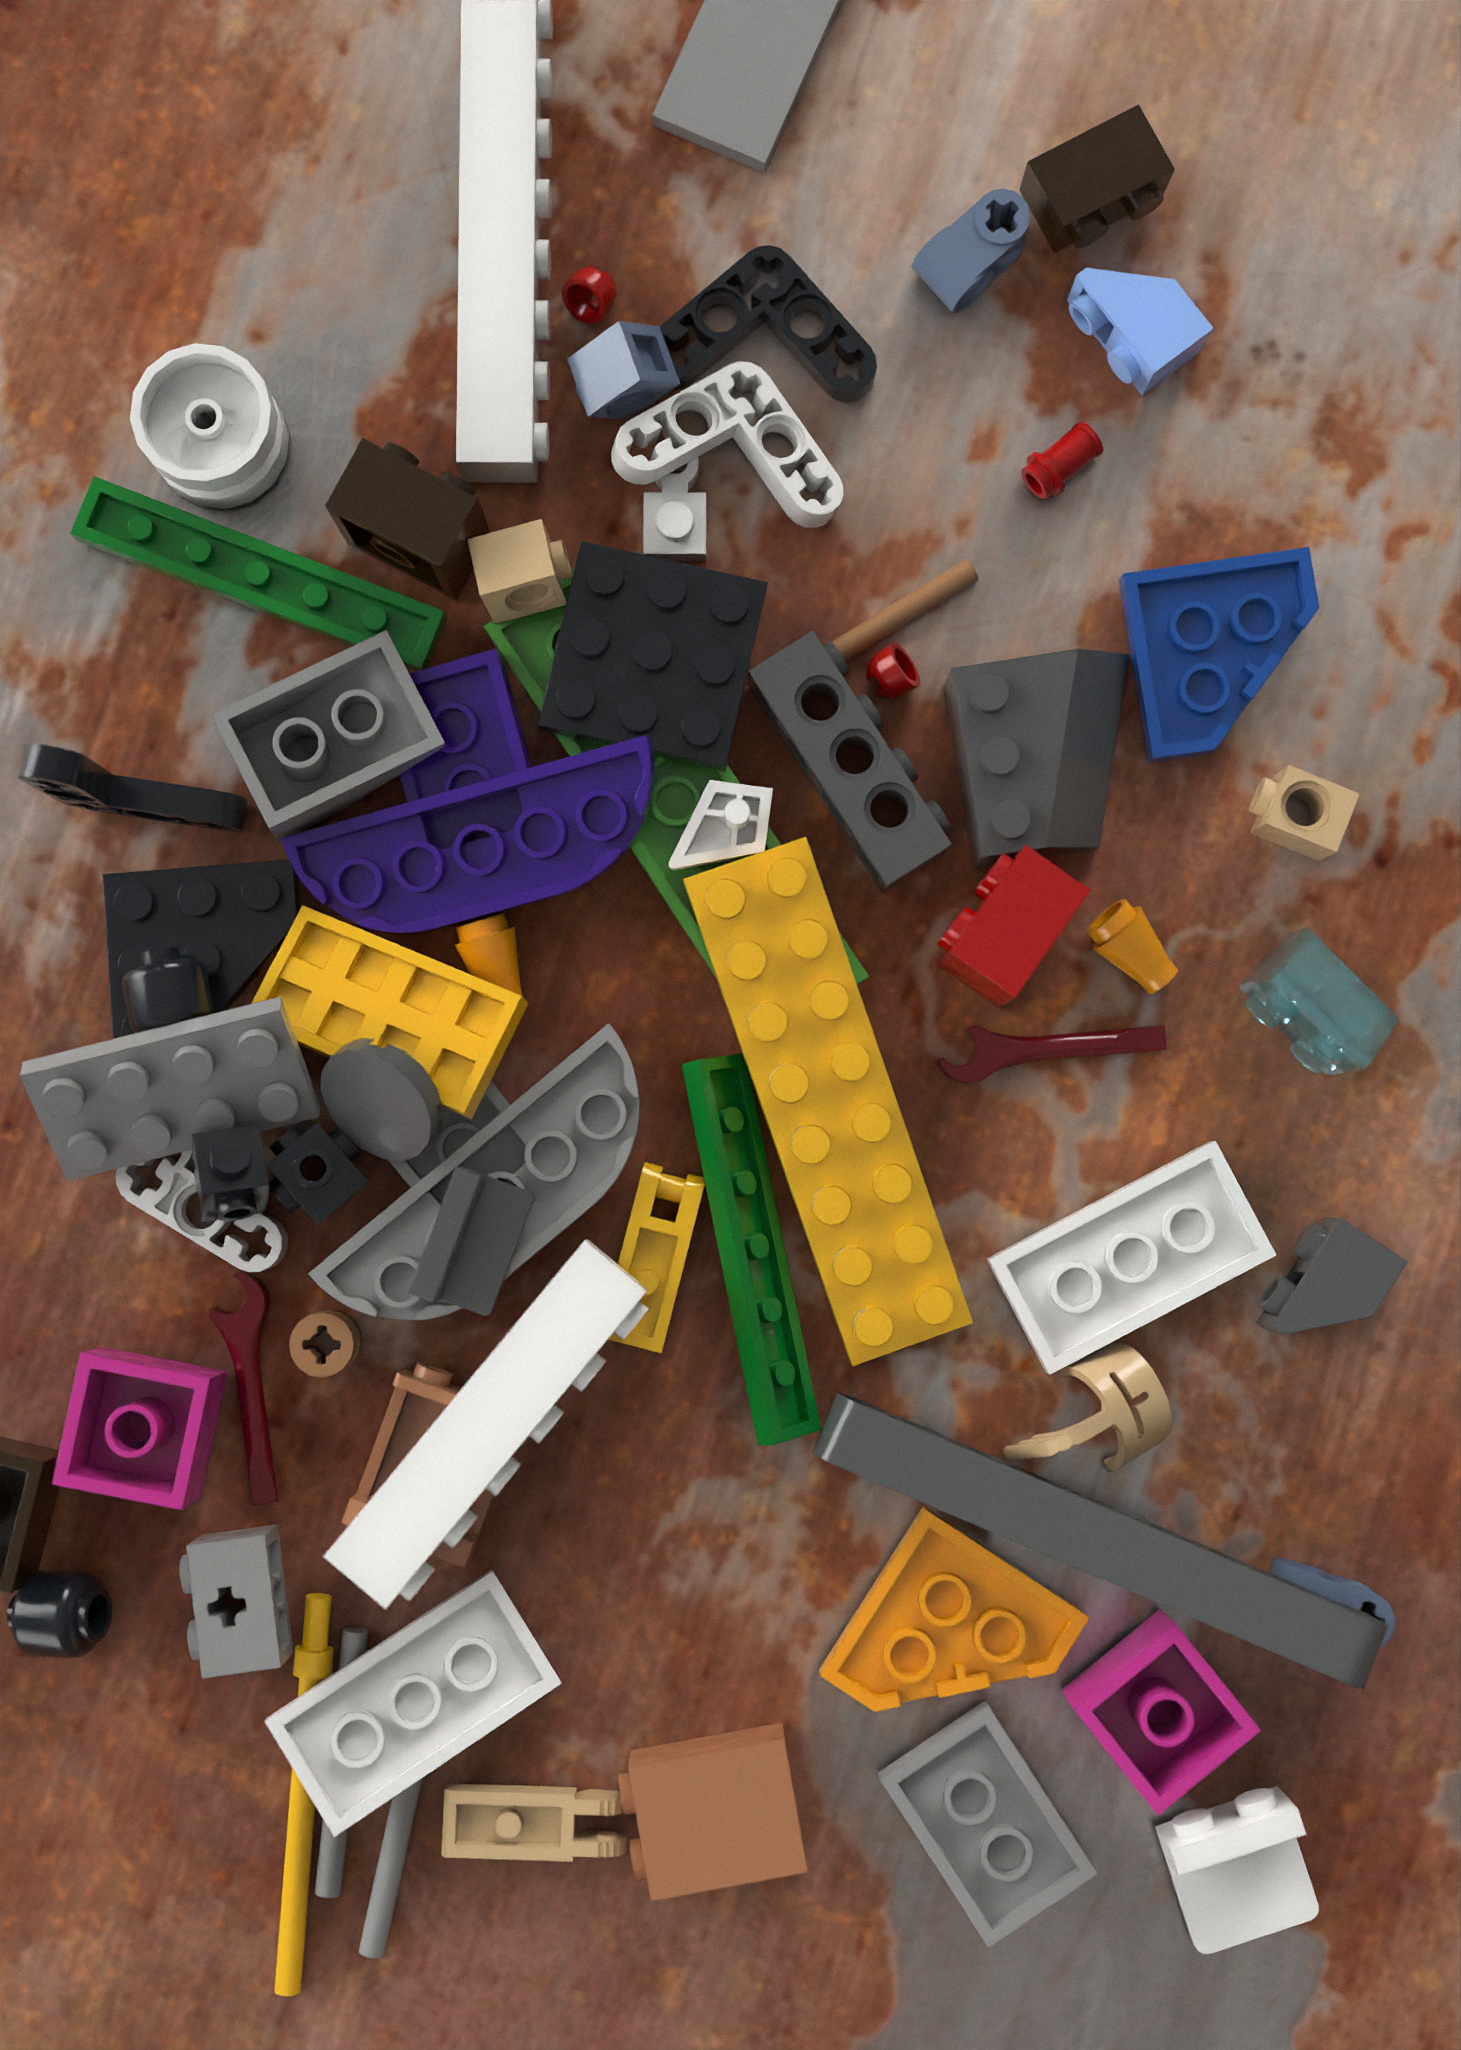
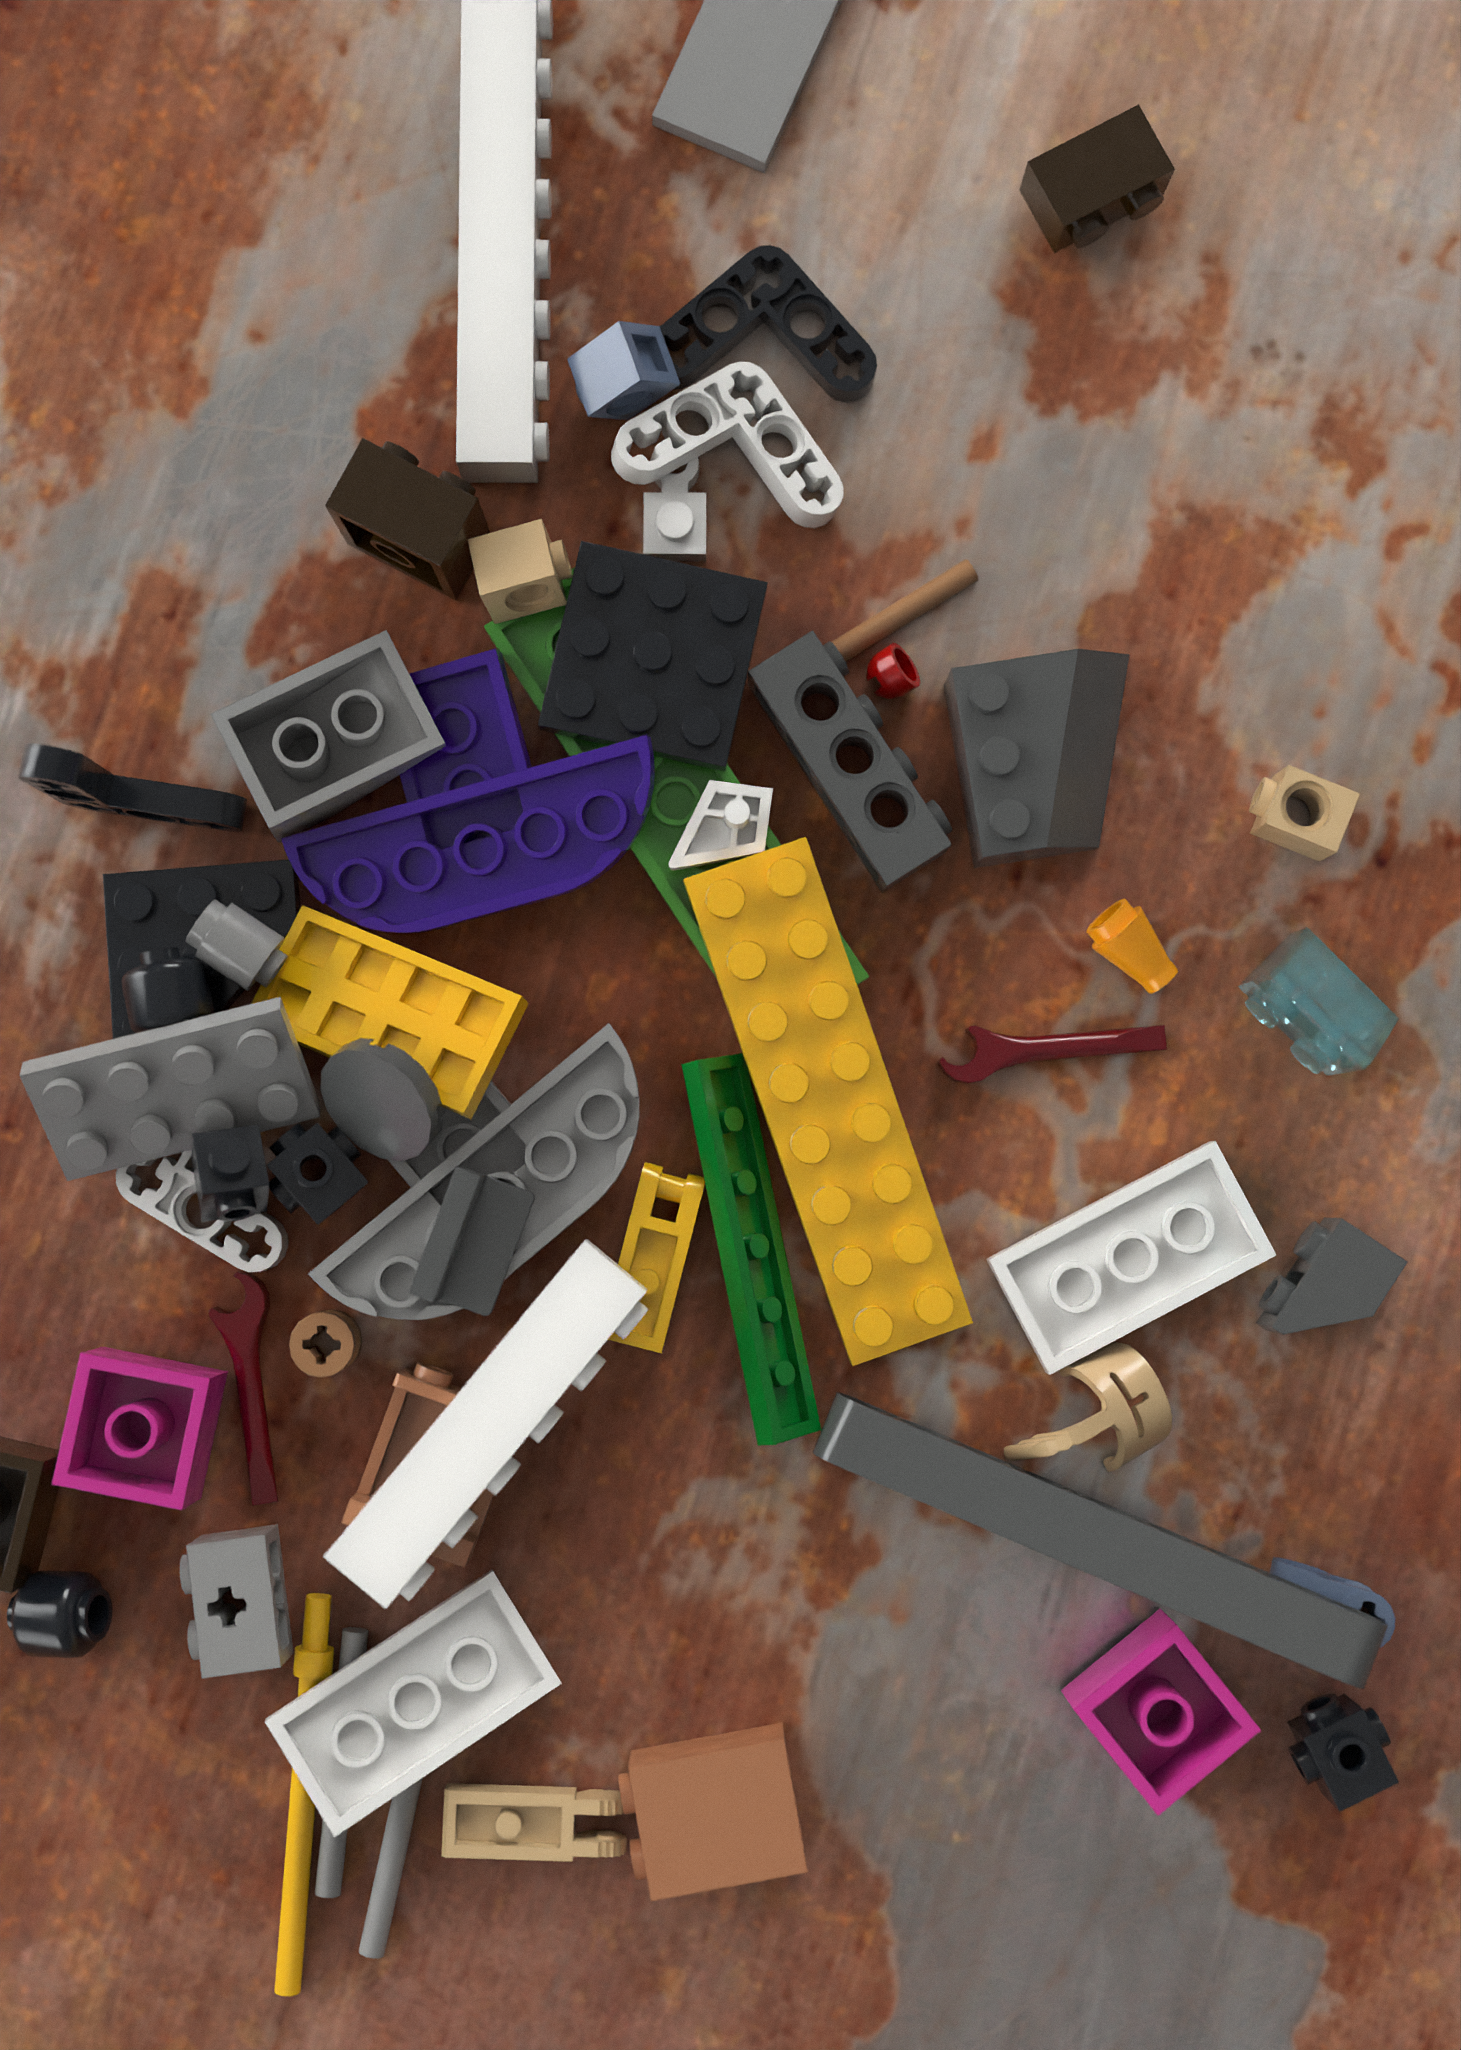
(209, 426): white wheel -> none
(237, 945): none -> light grey brick
(254, 572): green plate -> none
(491, 951): light orange cone -> none
(580, 289): red hinge -> none
(948, 1622): light orange plate -> none
(968, 255): sand blue piece -> none
(987, 1824): light grey plate -> none
(1013, 927): red brick -> none
(1051, 469): red pin -> none
(1140, 322): light blue slope -> none
(1209, 641): blue plate -> none
(1239, 1869): white bracket -> none
(1341, 1749): none -> black brick

